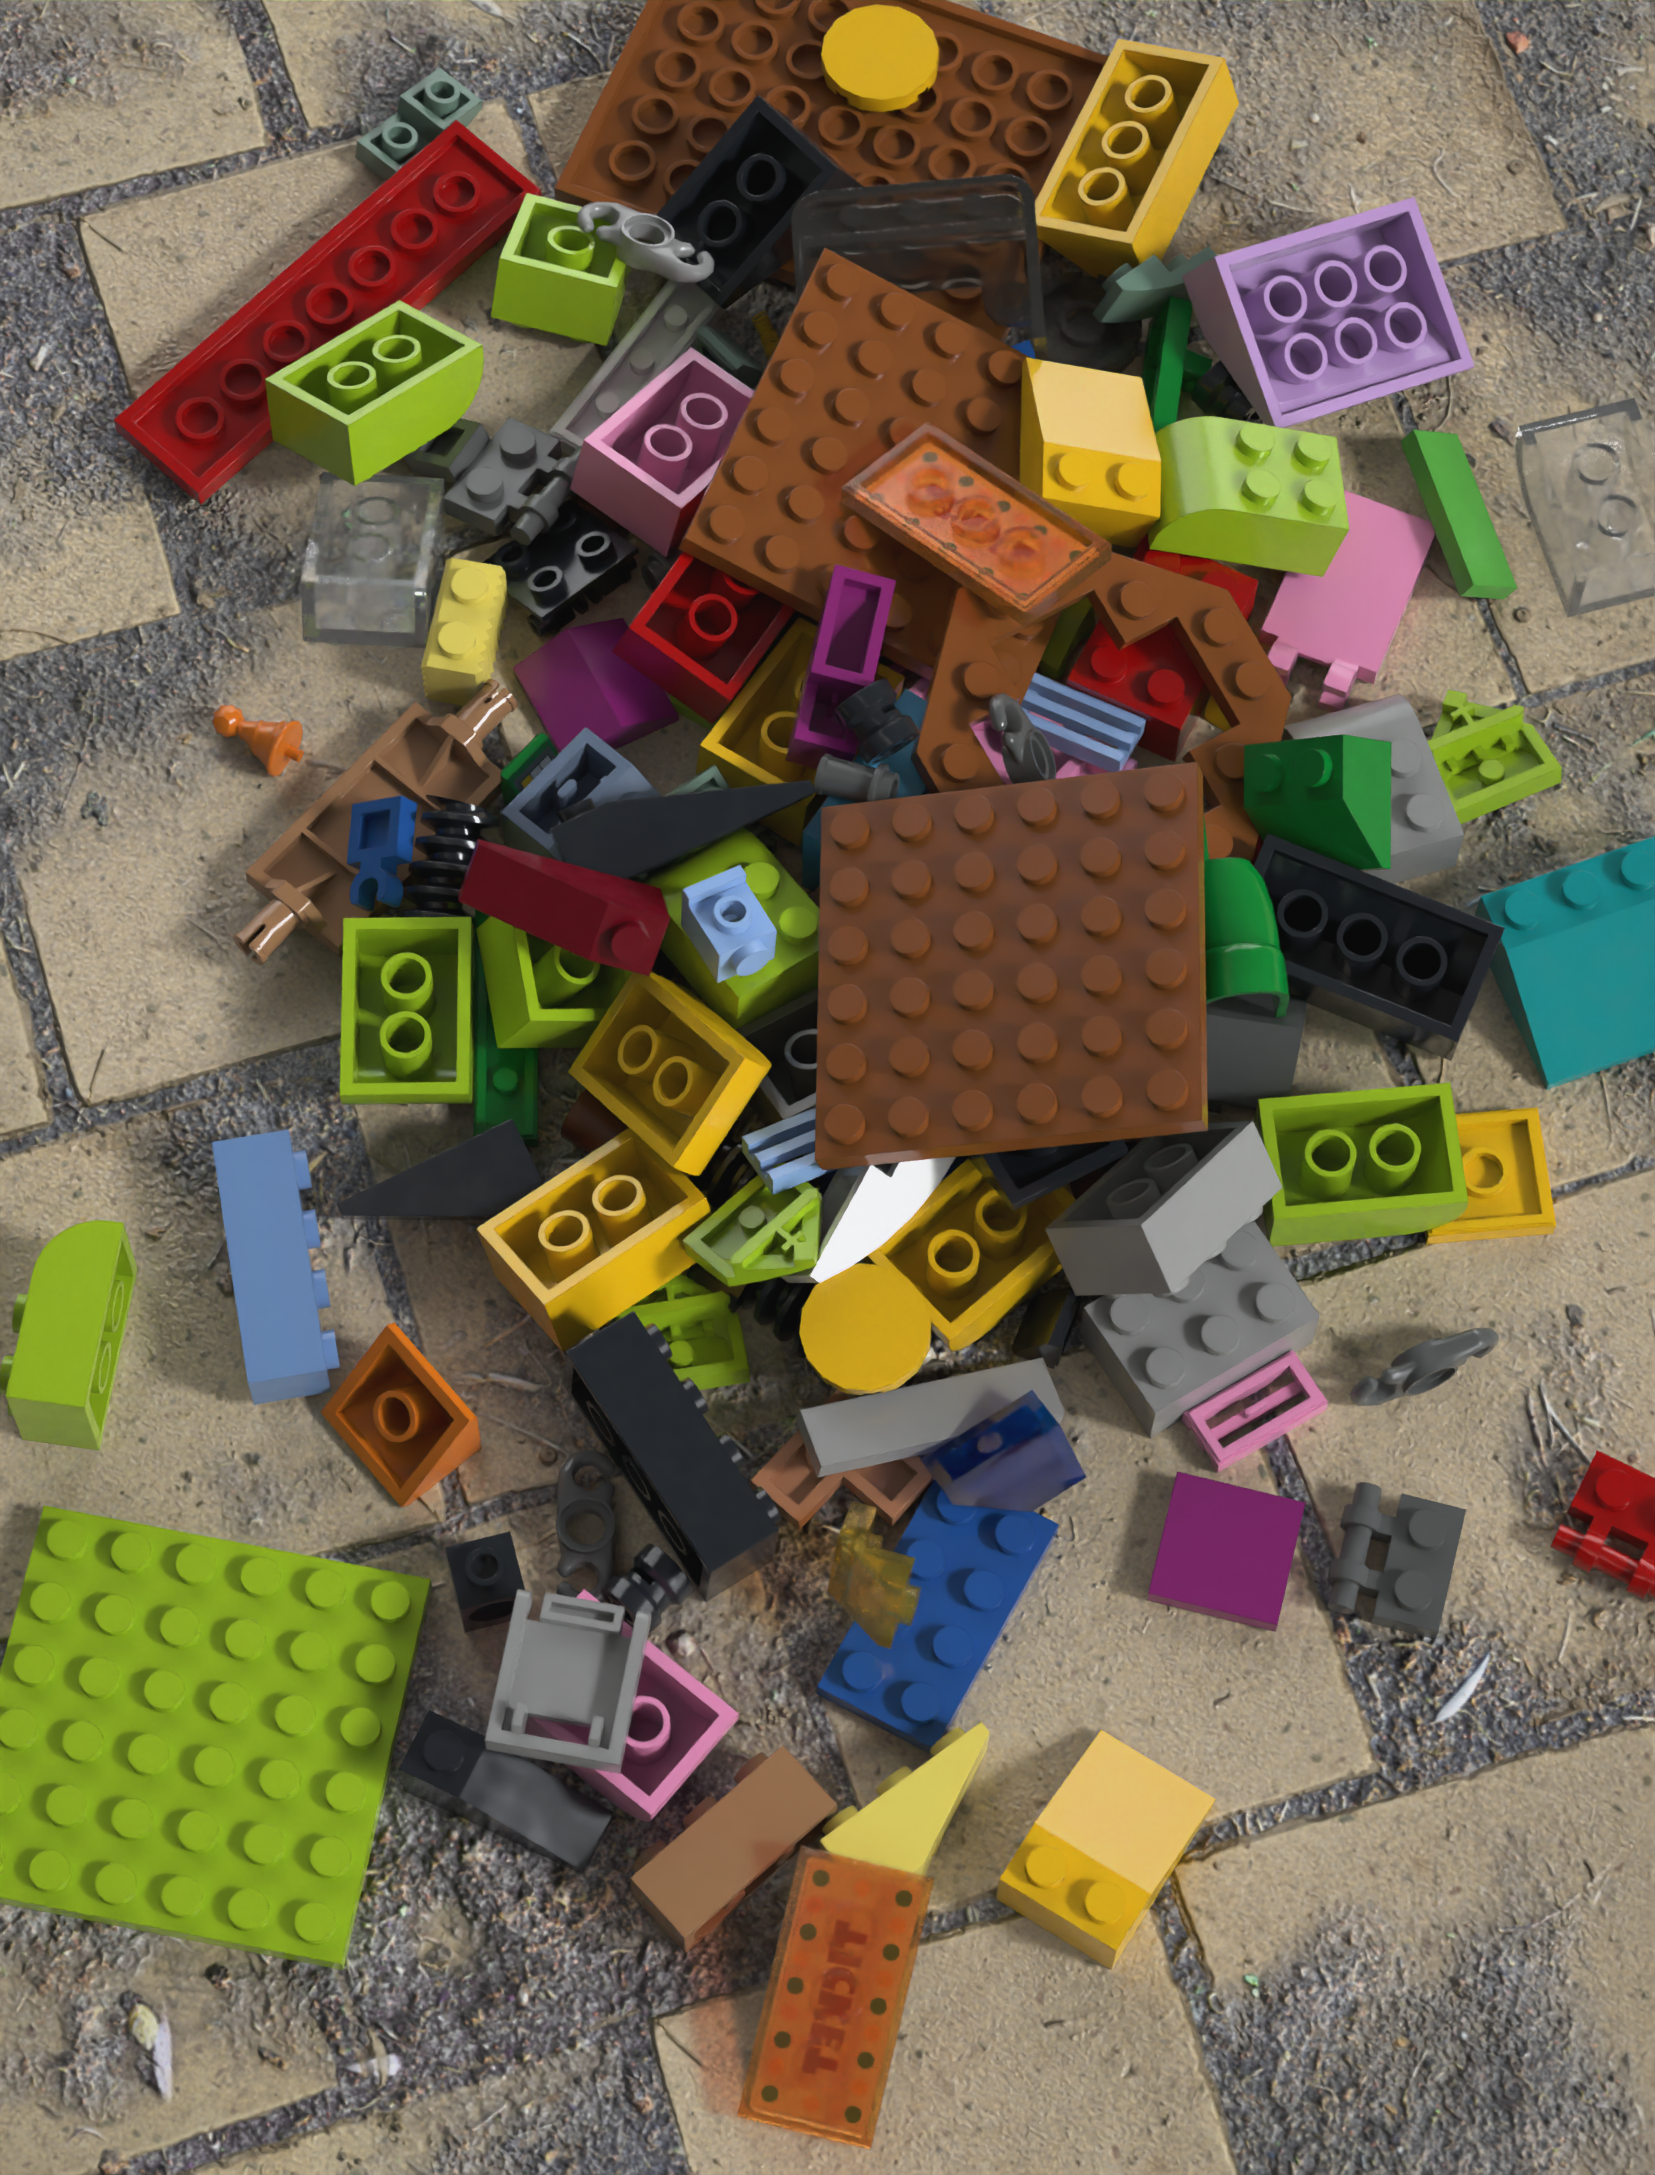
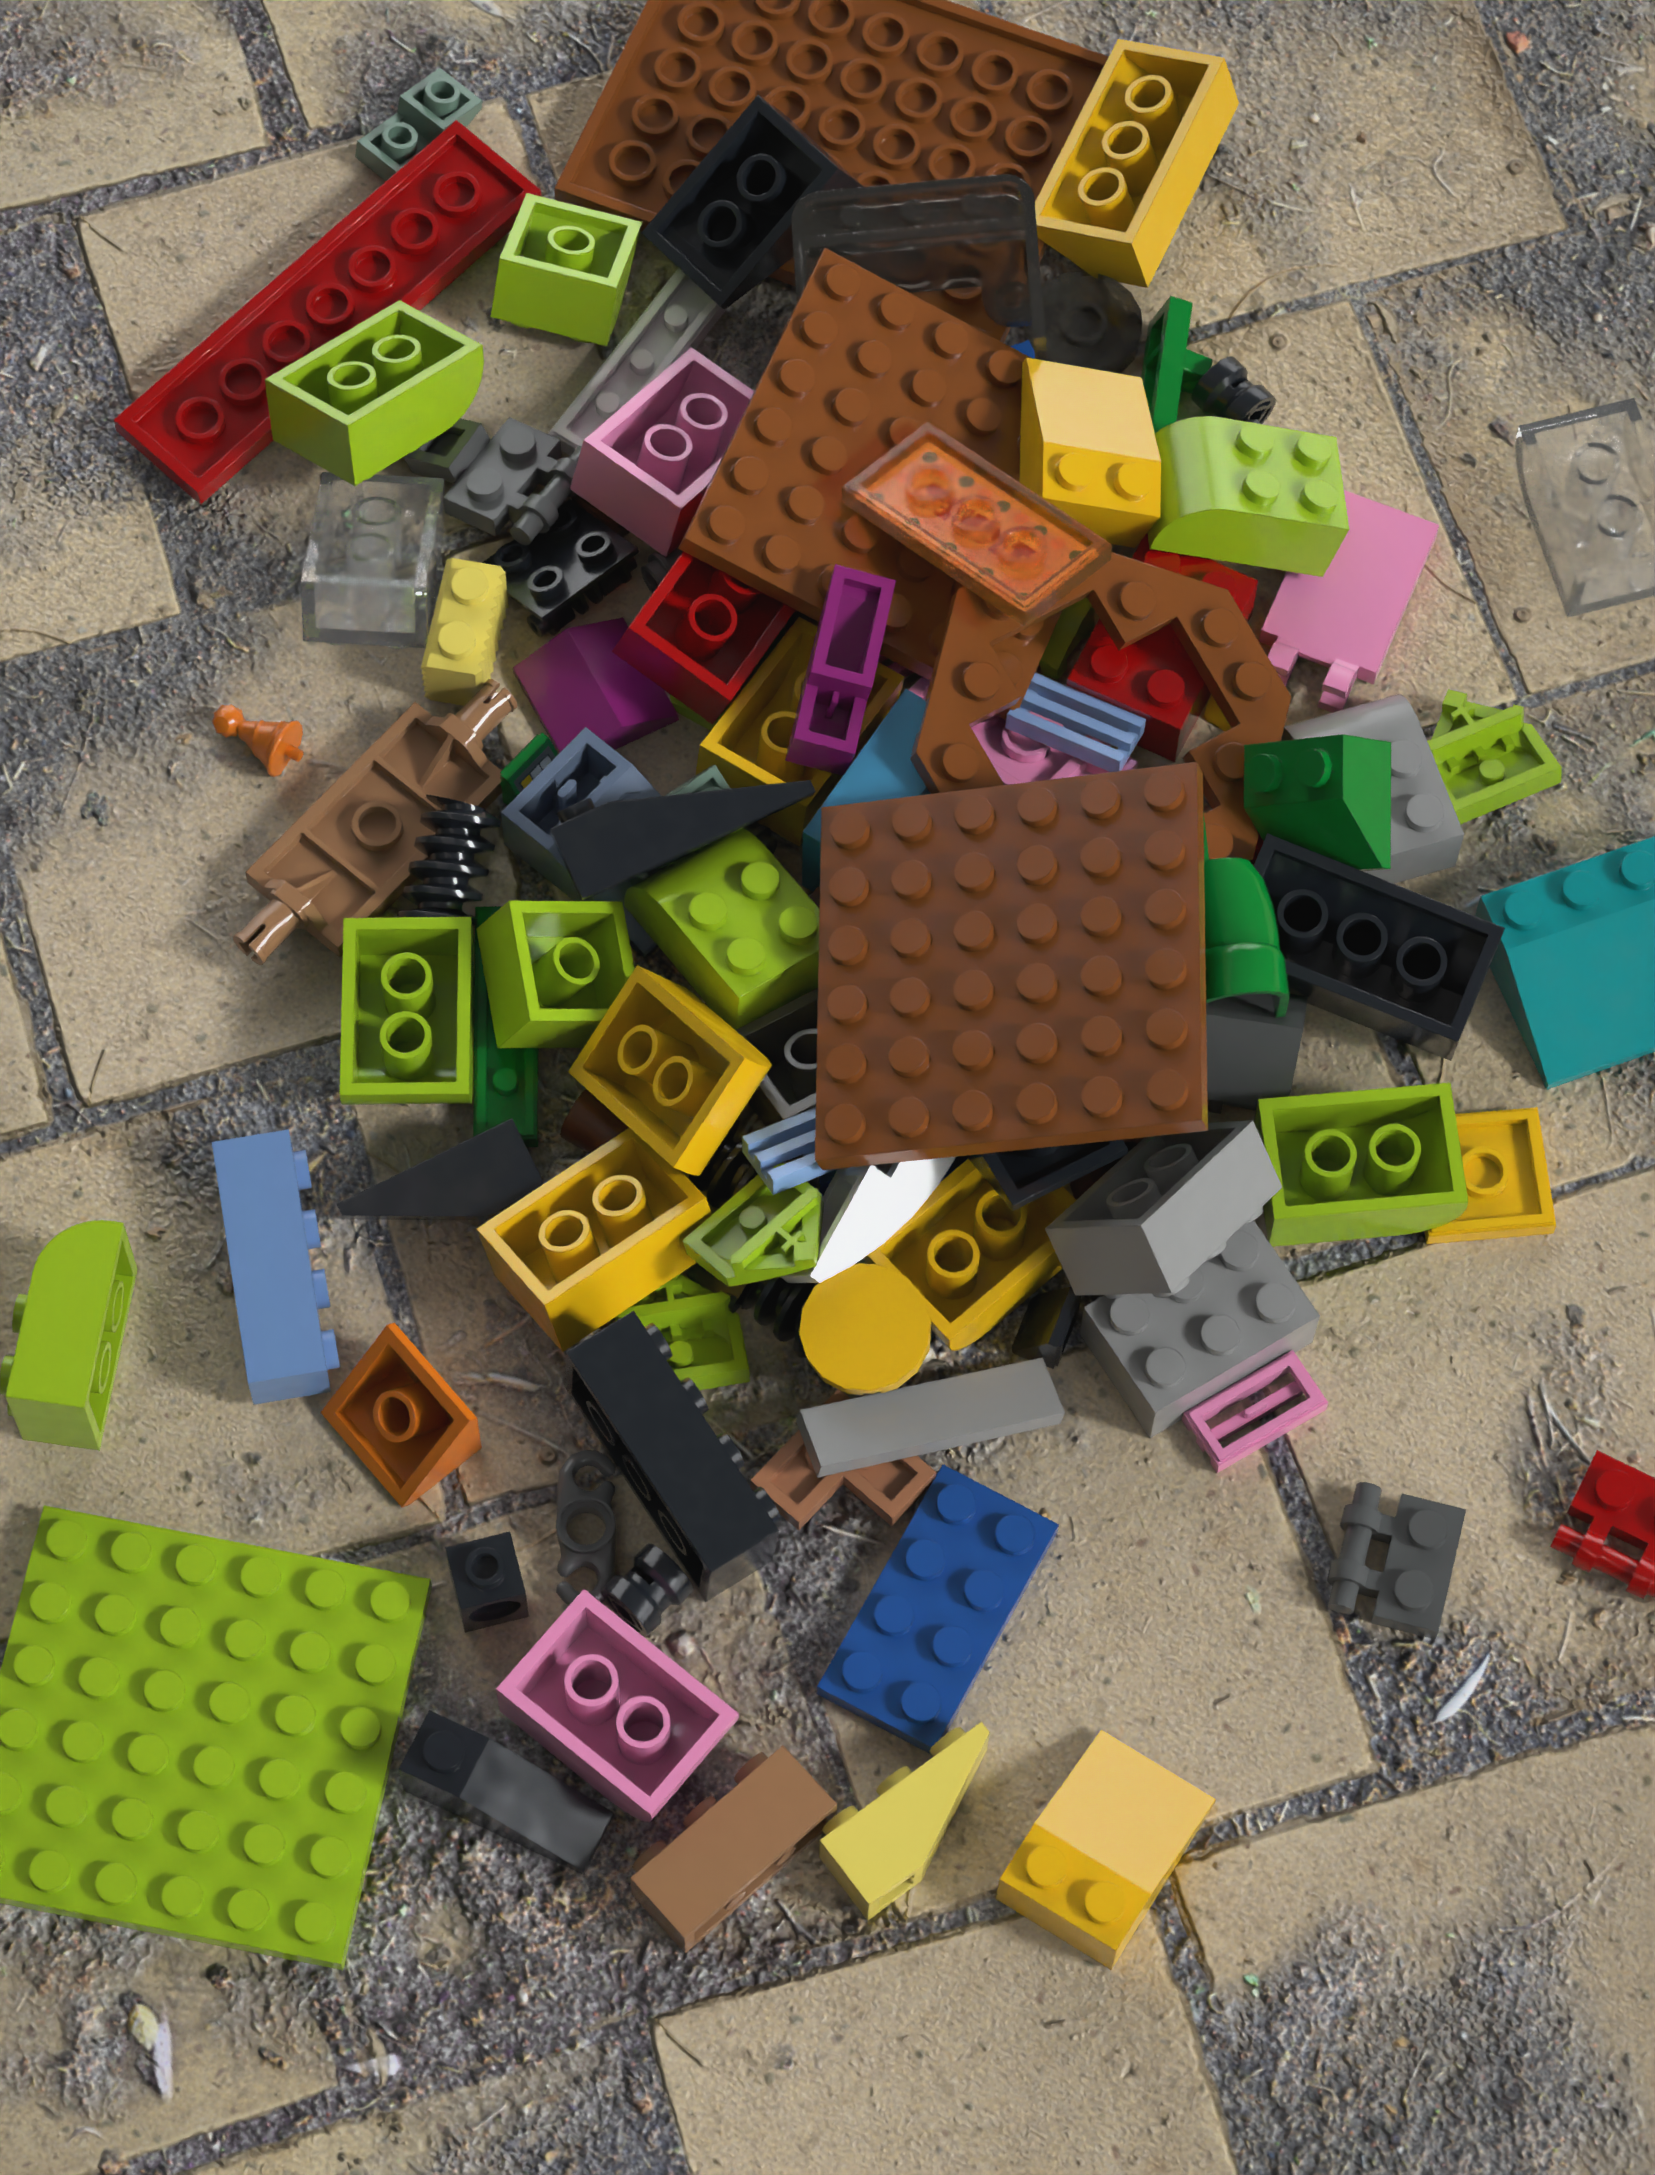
(378, 842): blue plate -> none
(568, 905): dark red slope -> none
(568, 1672): light grey container -> none
(632, 226): light grey piece -> none
(728, 355): sand green slope -> none
(728, 925): light blue brick -> none
(766, 332): yellow leg -> none
(836, 1997): clear orange tile -> none
(855, 780): dark grey pin -> none
(871, 1580): clear yellow slope -> none
(876, 722): black wheel -> none
(880, 57): yellow tile -> none
(1007, 1460): clear blue slope -> none
(1024, 747): dark grey piece -> none
(1144, 290): sand green slope -> none
(1226, 1551): magenta tile -> none
(1331, 315): lavender slope -> none
(1424, 1367): dark grey piece -> none
(1458, 514): bright green tile -> none

